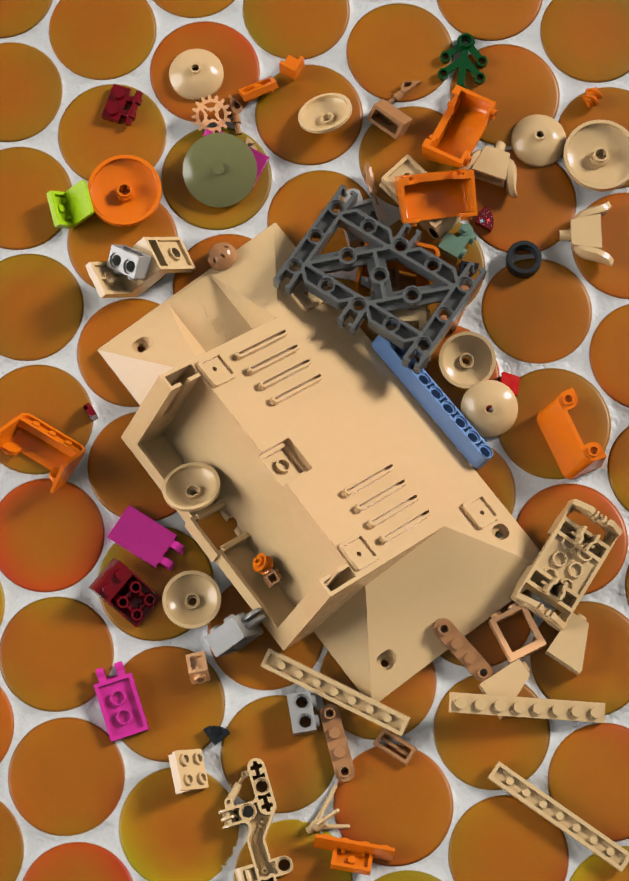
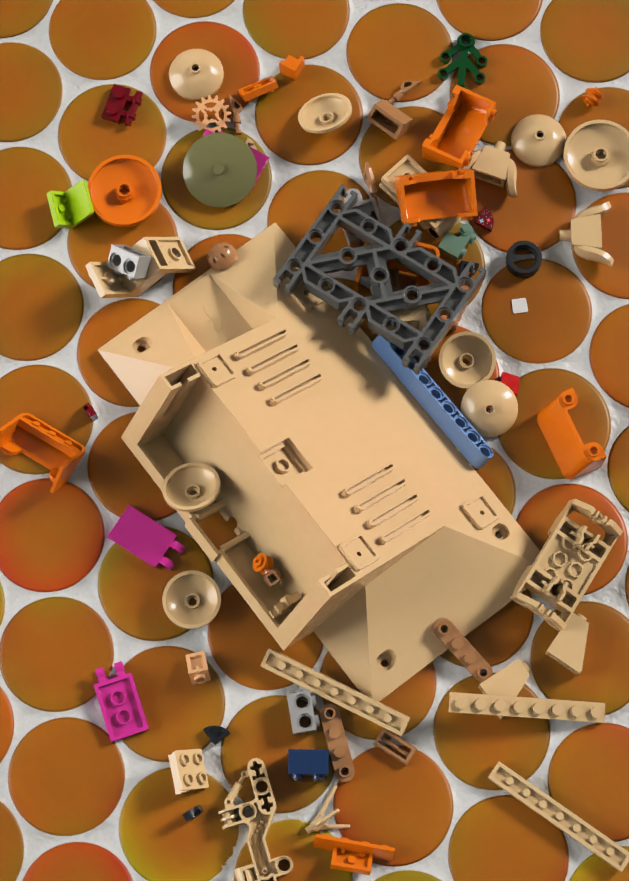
(125, 592): dark red slope -> none
(193, 813): none -> black tile
(235, 632): light grey brick -> none
(287, 603): none -> tan plate
(308, 764): none -> dark blue brick
(519, 305): none -> white sticker
(524, 651): light nougat window -> none

